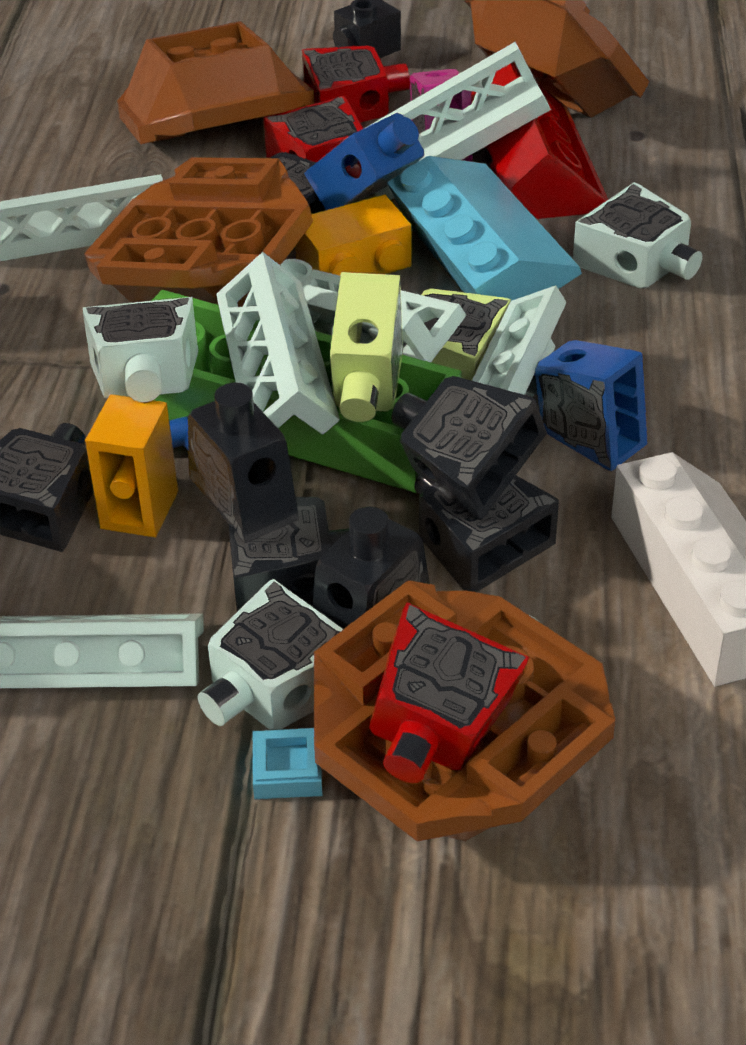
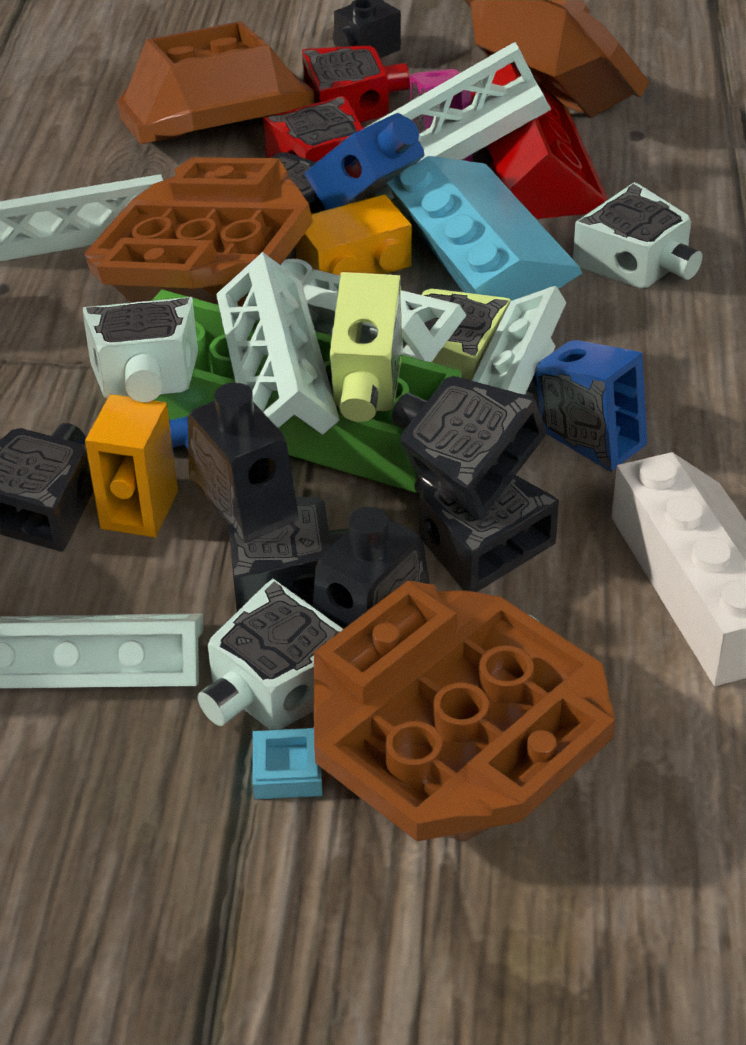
(440, 693): torso -> none

